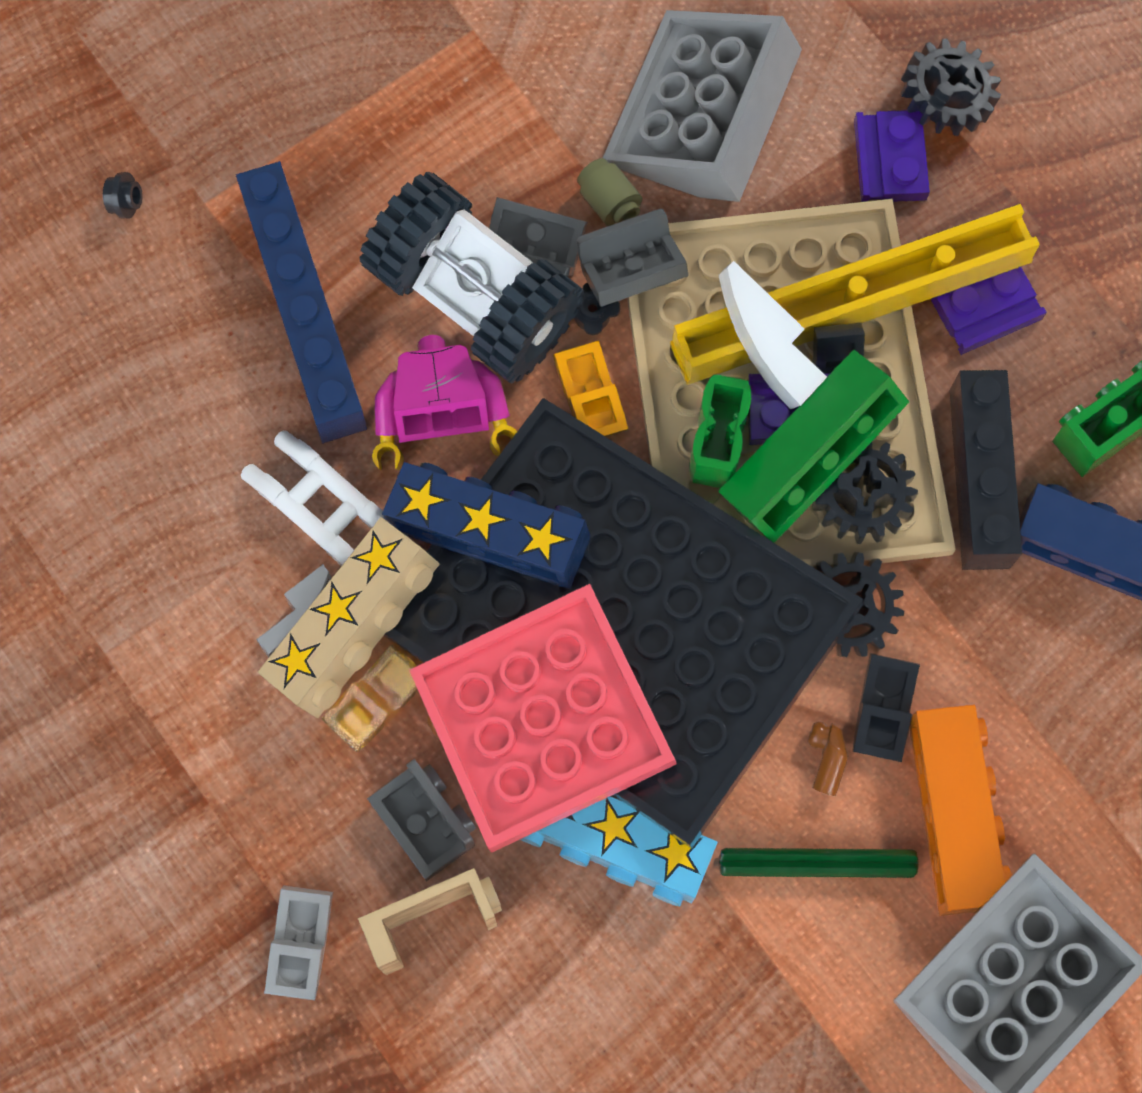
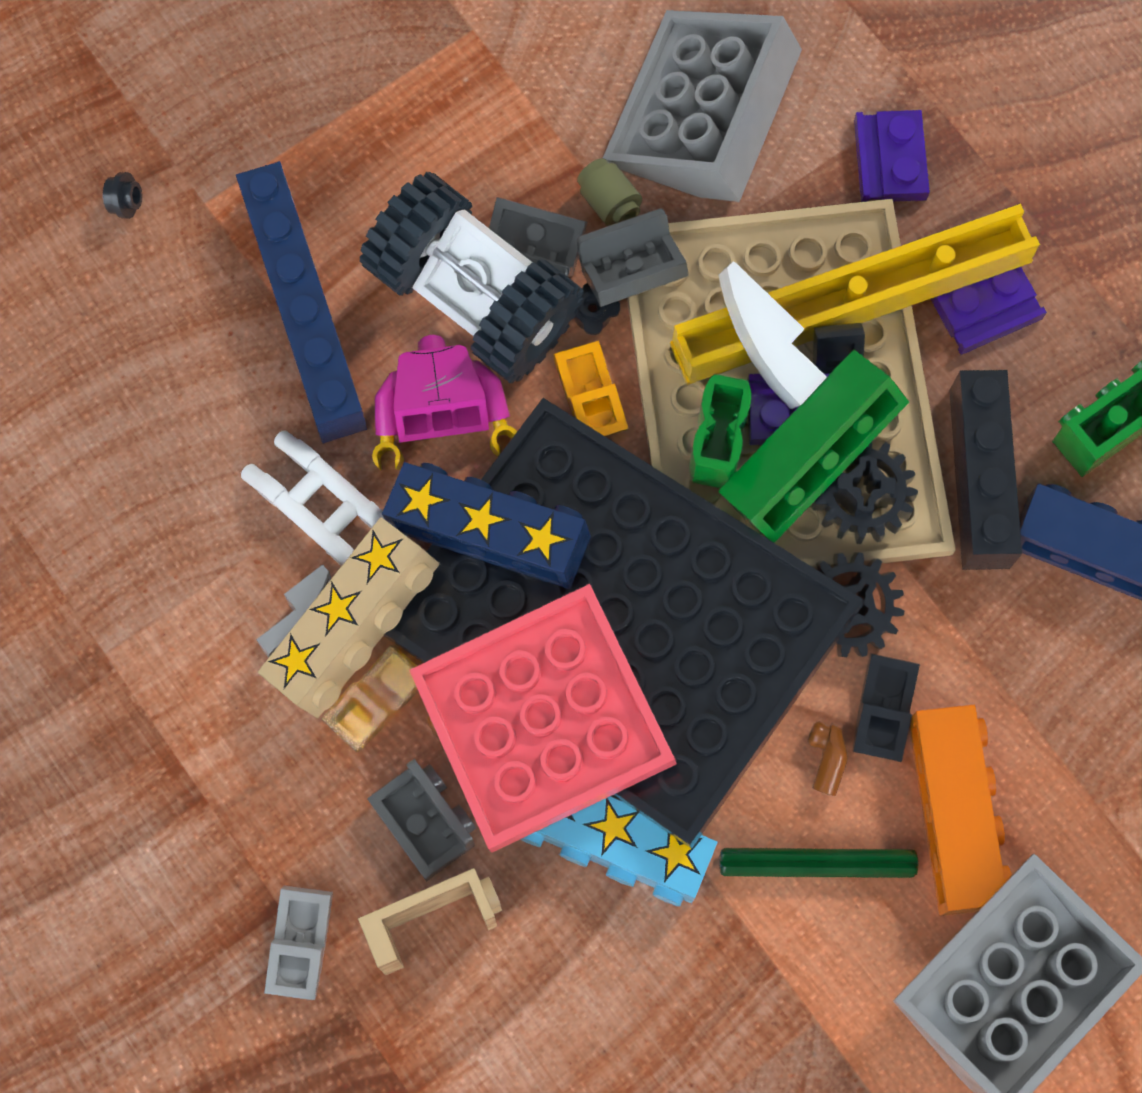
(950, 87): black gear -> none

